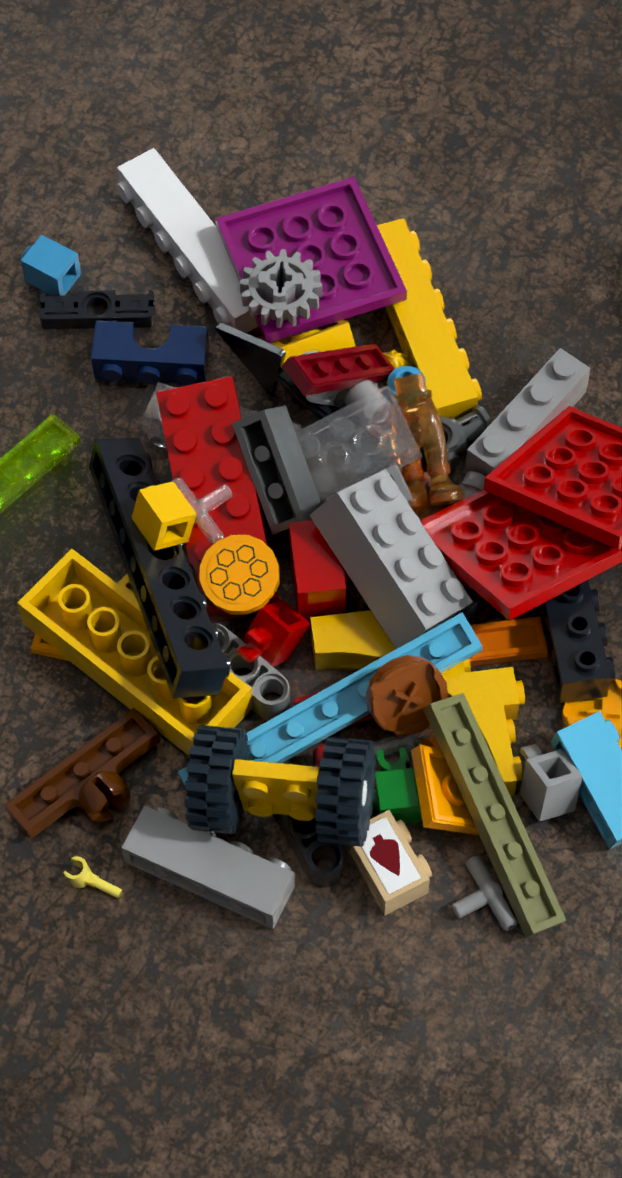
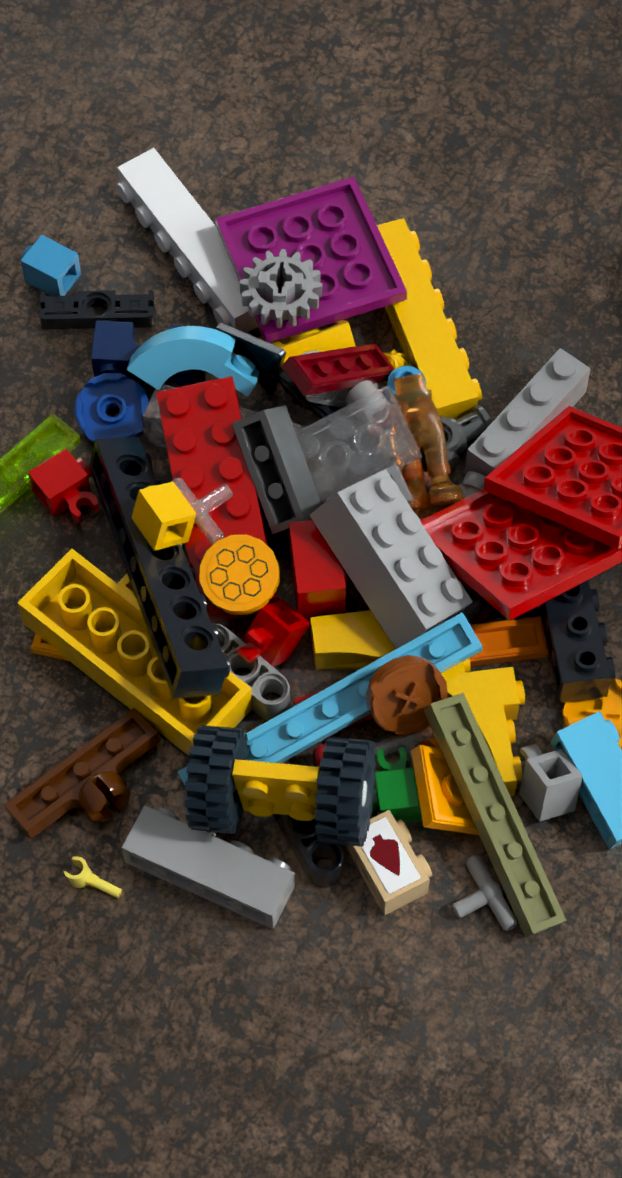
(63, 485): none -> red brick
(109, 392): none -> blue plate
(192, 349): none -> medium azure arch

